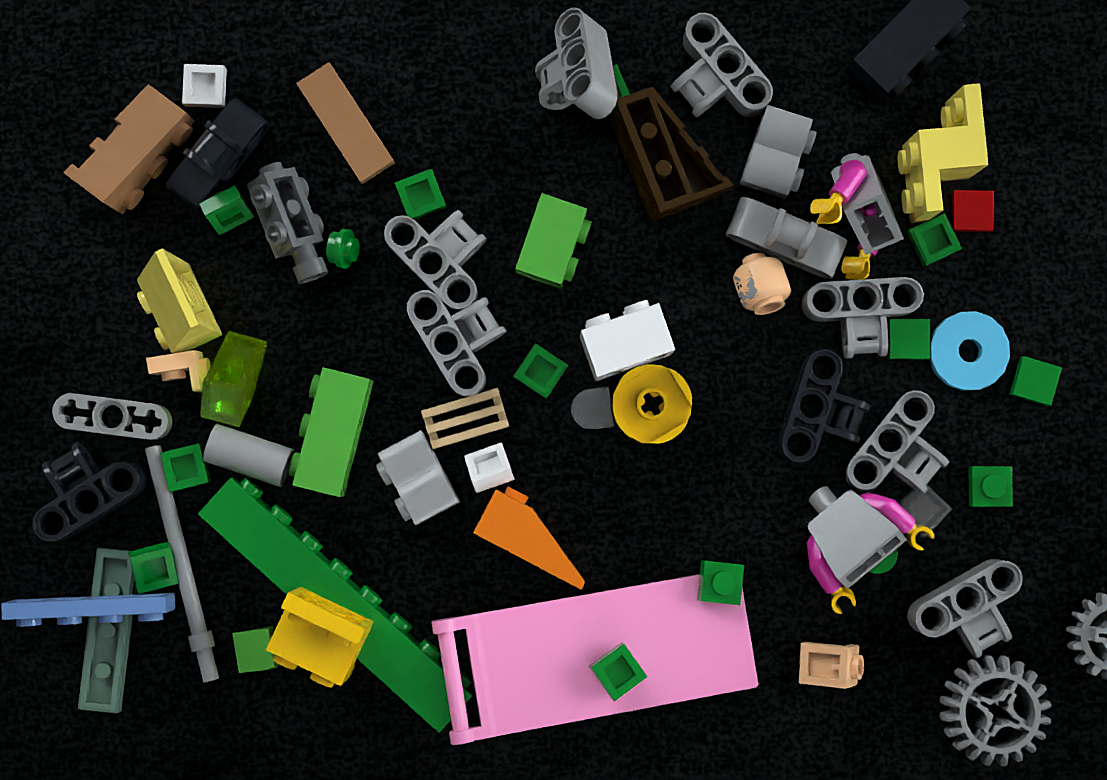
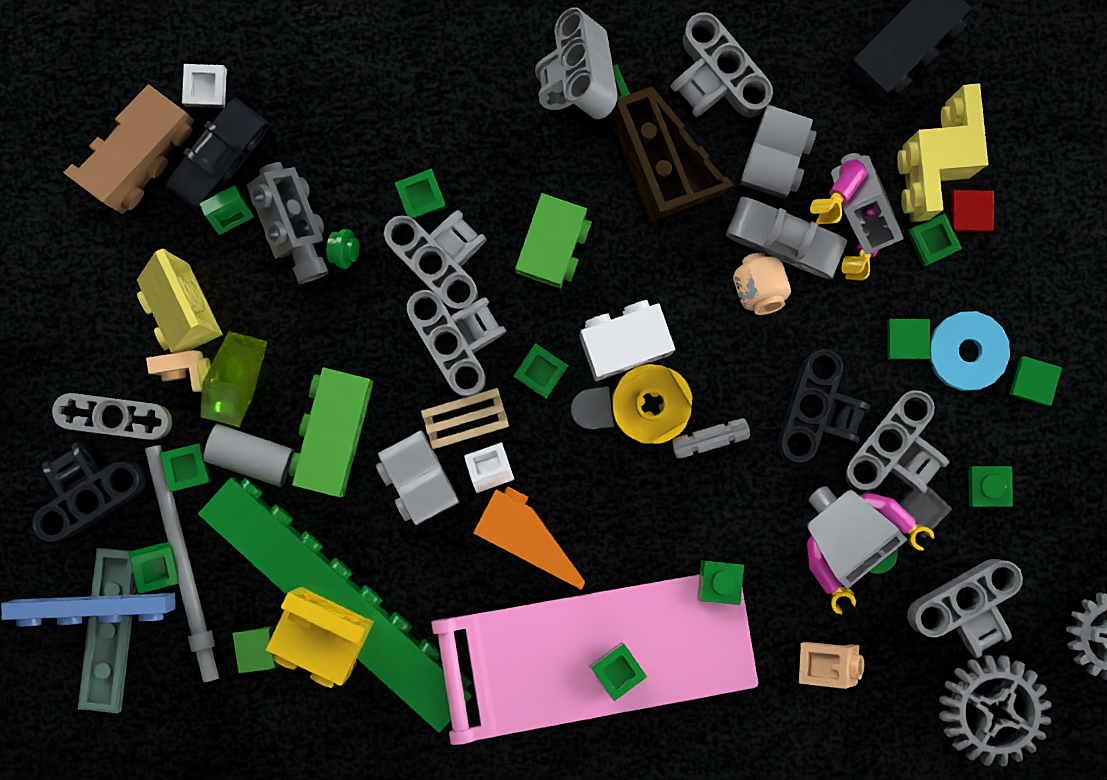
(345, 123): medium nougat tile -> none
(711, 438): none -> light grey axle
(863, 323): light grey piece -> none

